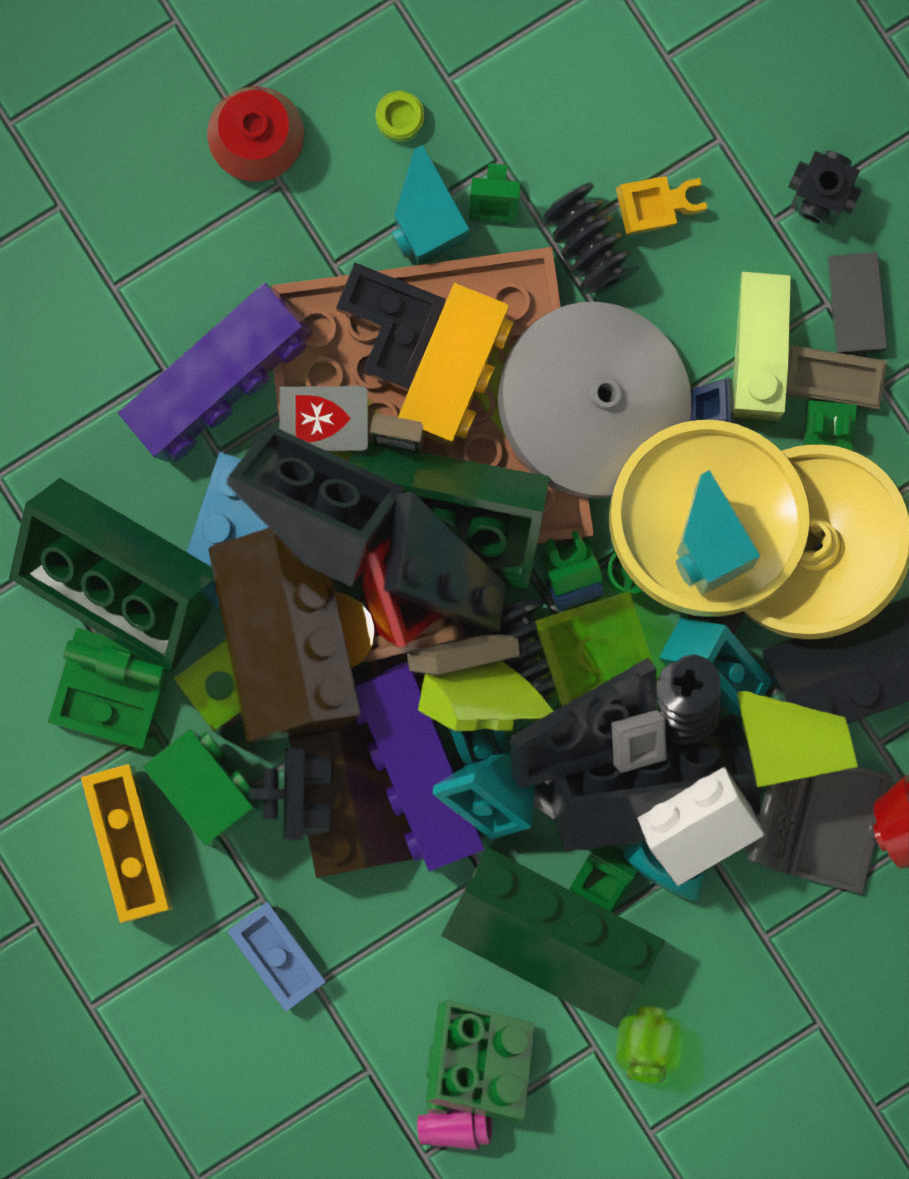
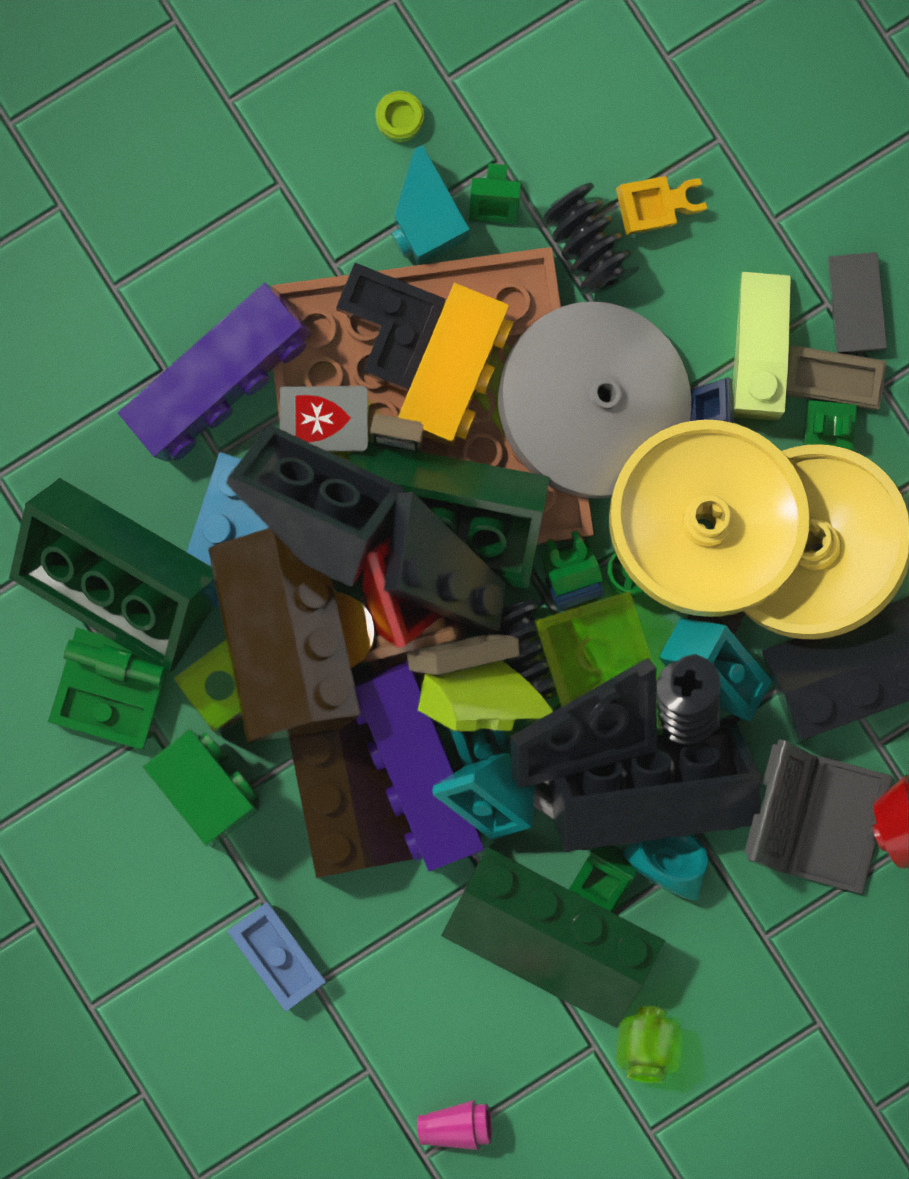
(126, 843): yellow brick -> none
(255, 134): red cone -> none
(298, 817): black hips -> none
(479, 1062): green plate -> none
(639, 741): light grey tile -> none
(700, 826): white brick -> none
(713, 540): teal slope -> none
(793, 740): lime slope -> none
(813, 200): black brick -> none

